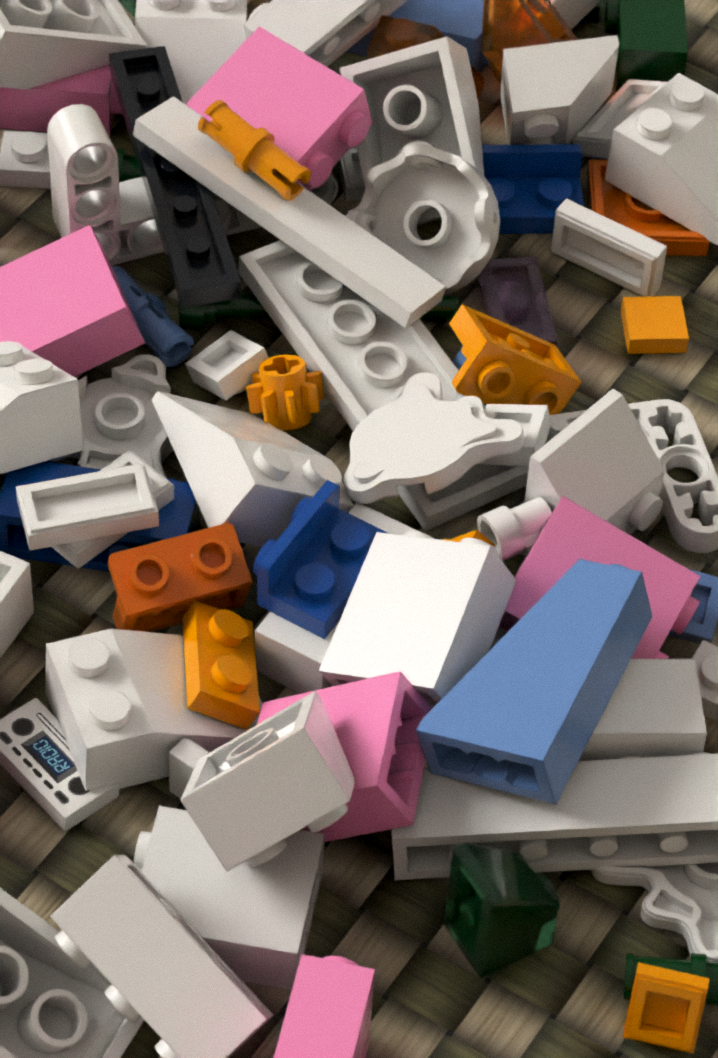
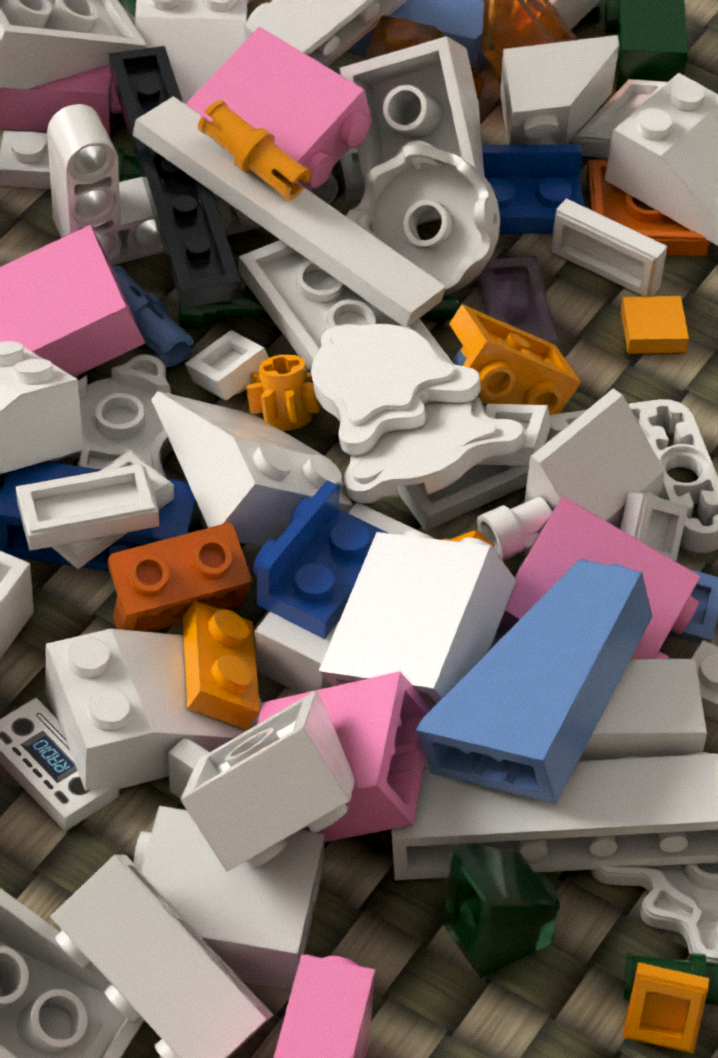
(381, 379): none -> white tile
(655, 522): none -> white tile

